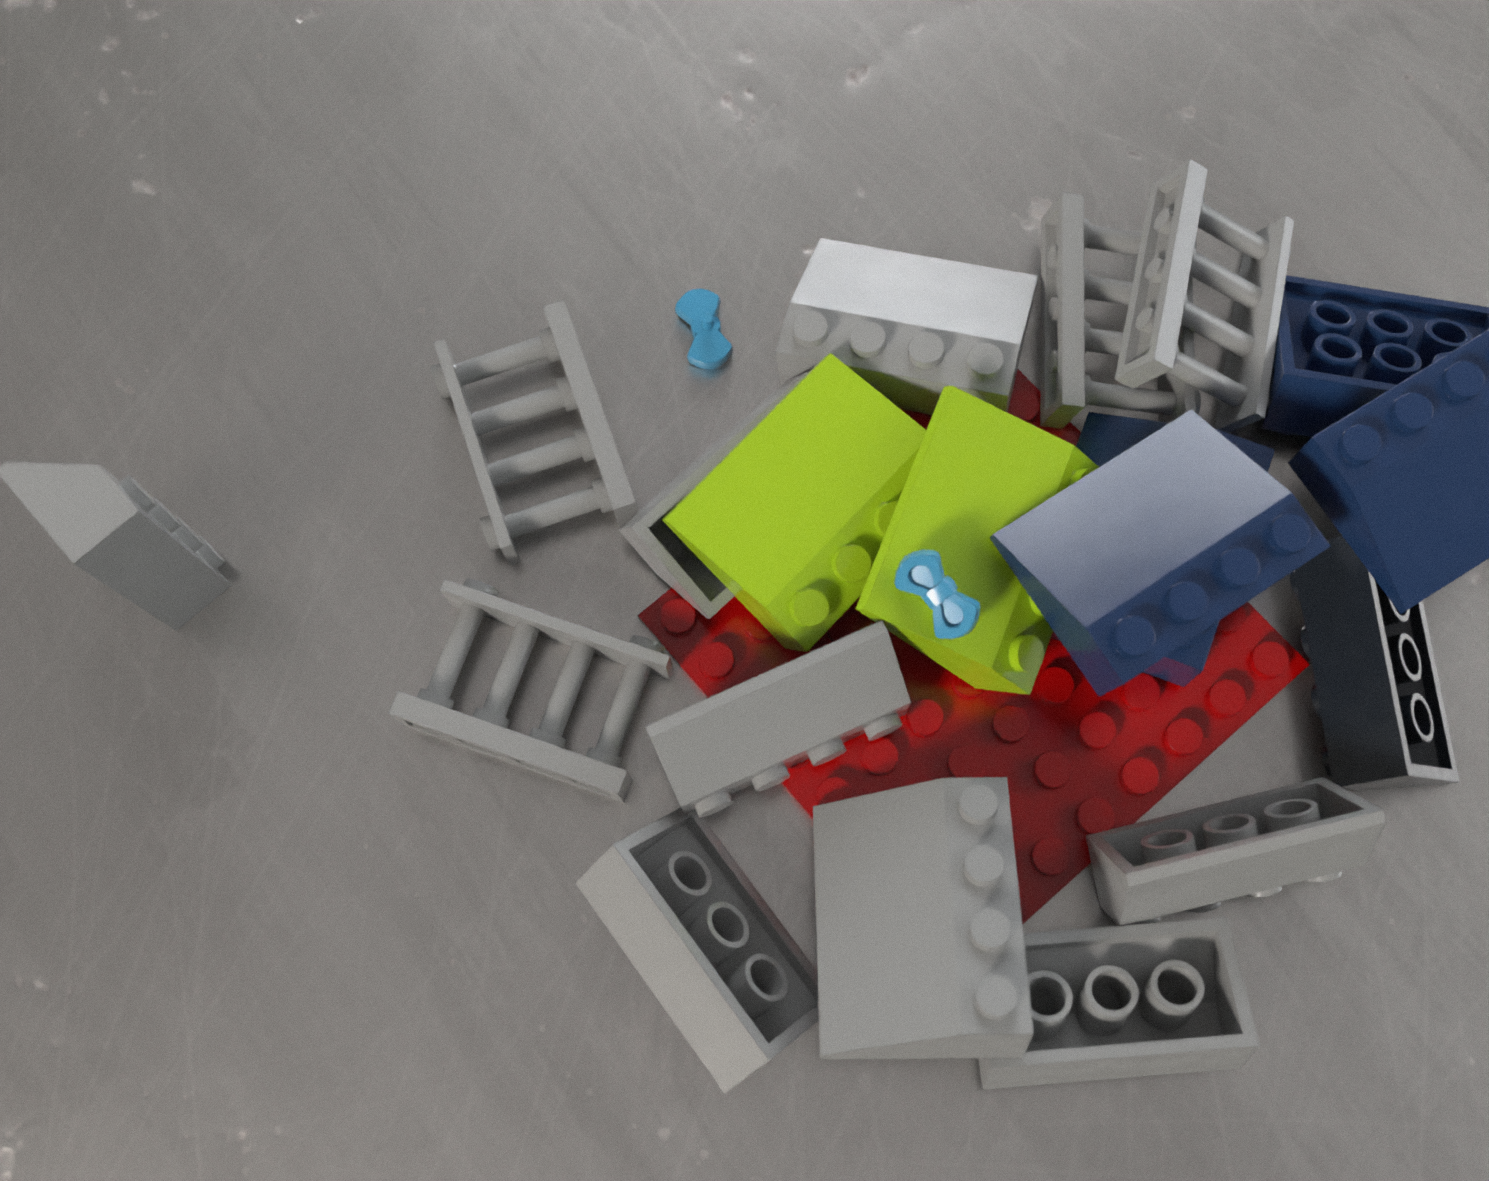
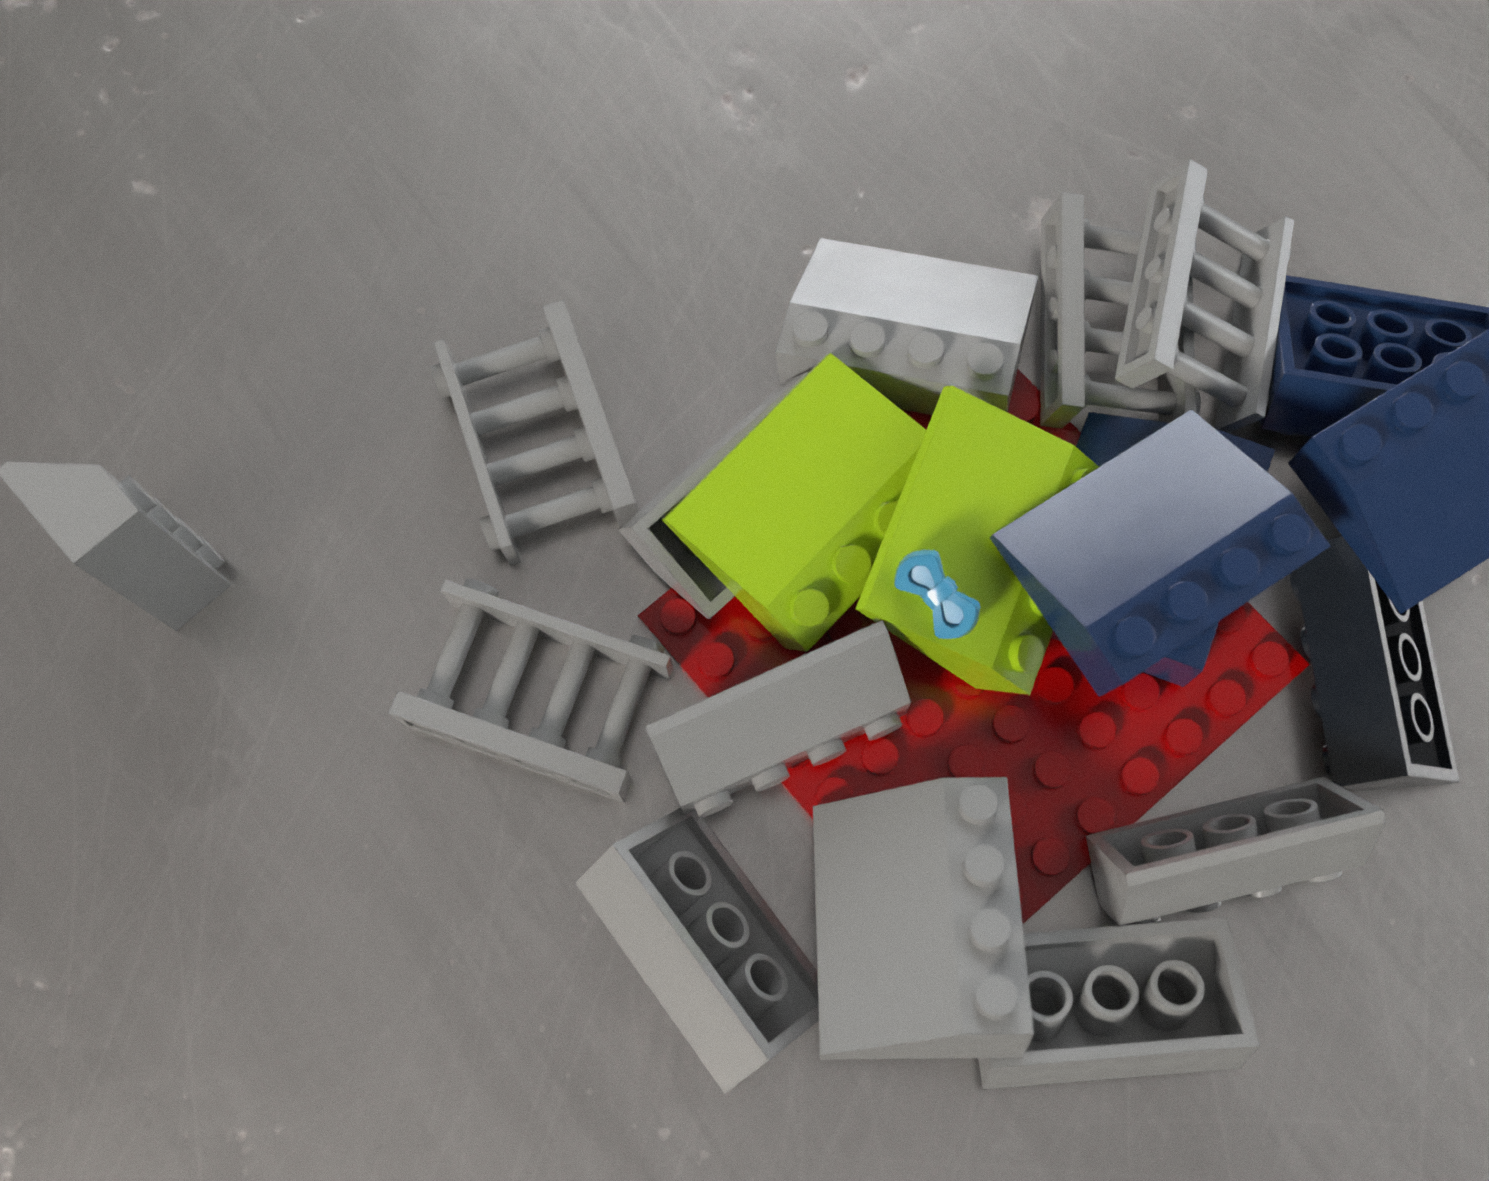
(709, 346): dark azure piece -> none

